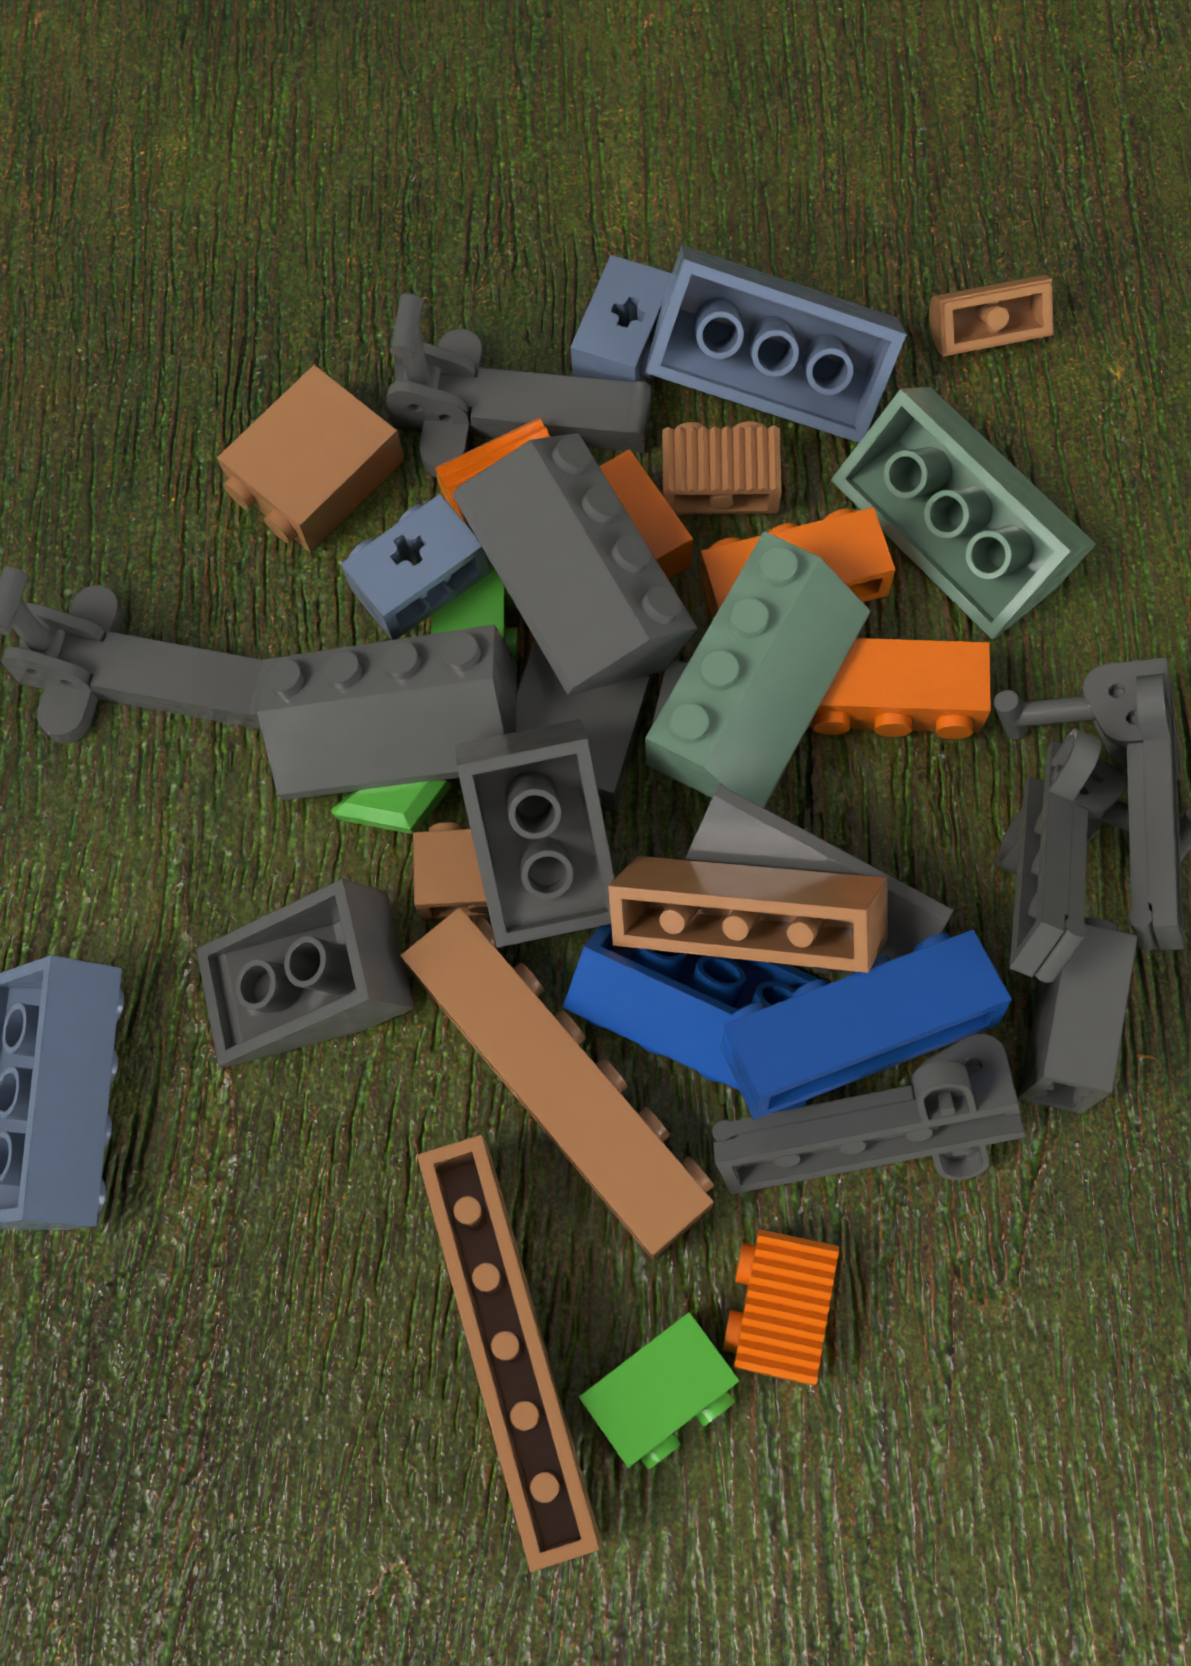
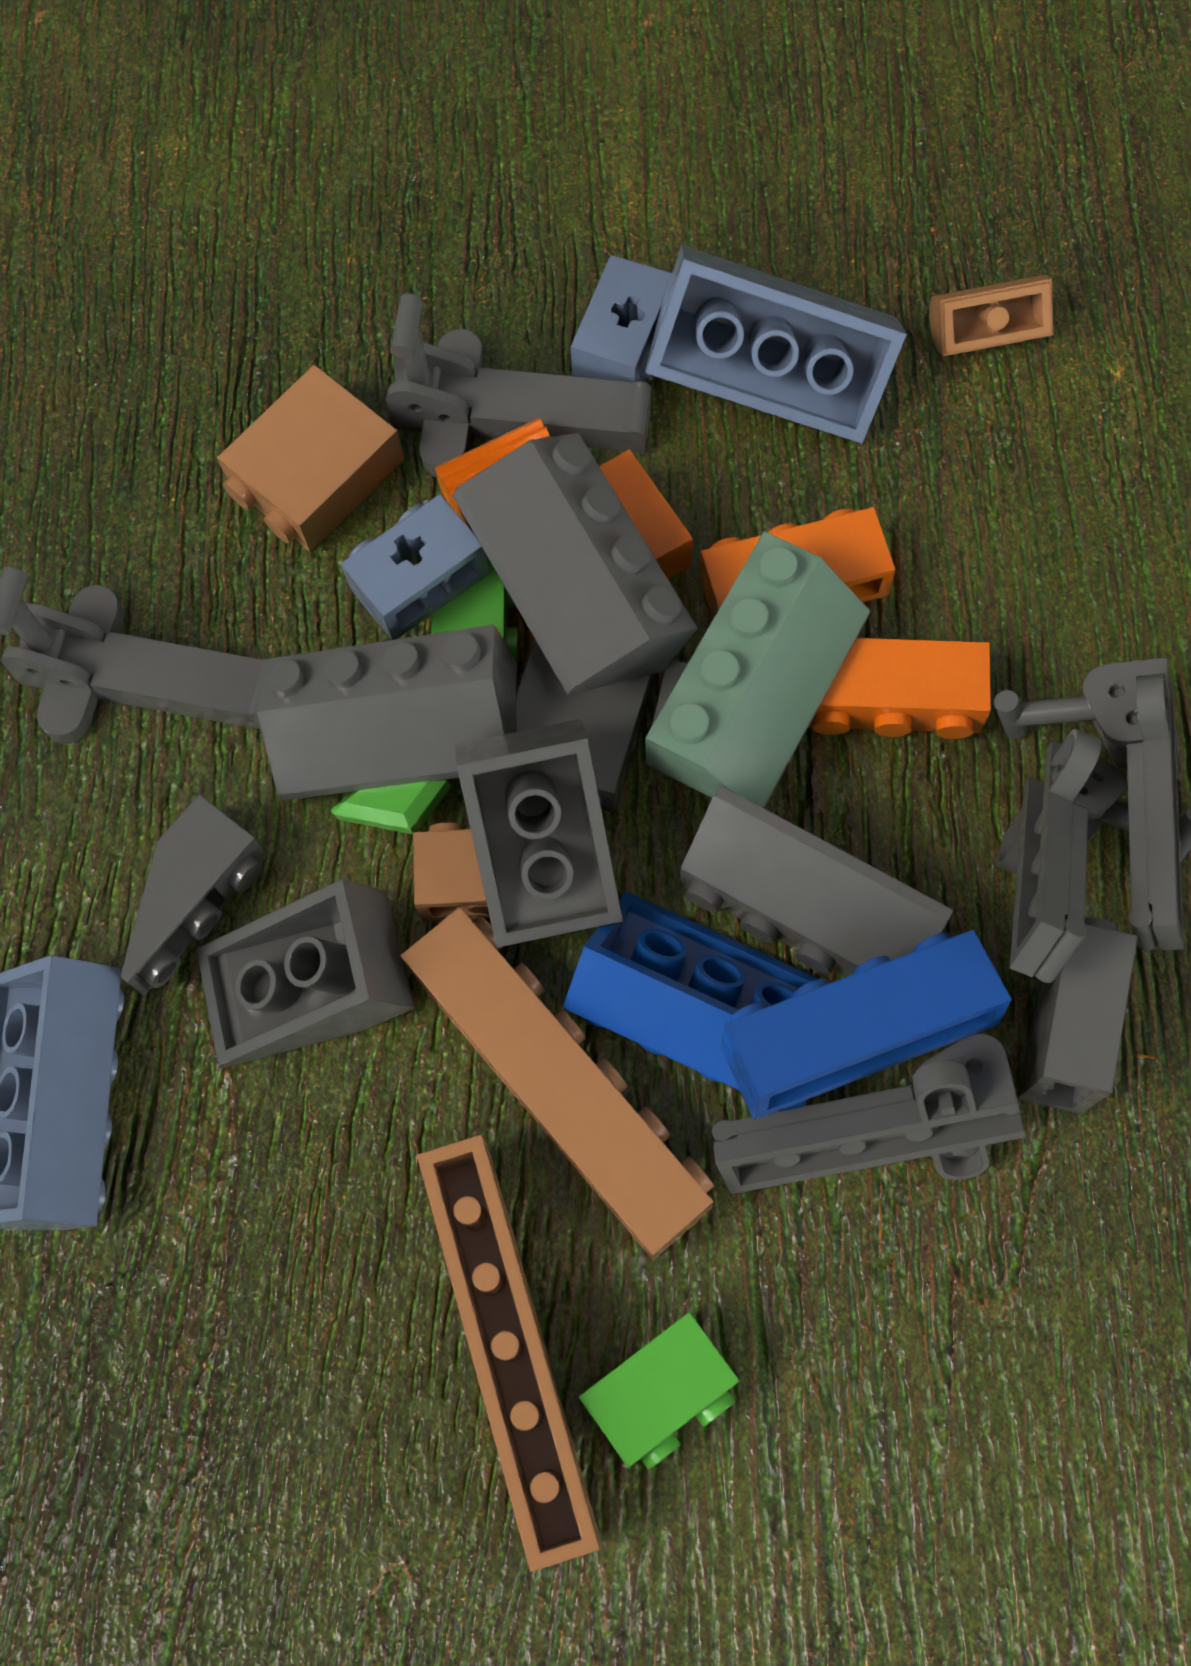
(189, 882): none -> dark grey slope
(722, 469): medium nougat brick -> none
(750, 913): medium nougat brick -> none
(783, 1306): orange brick -> none
(961, 510): sand green slope -> none

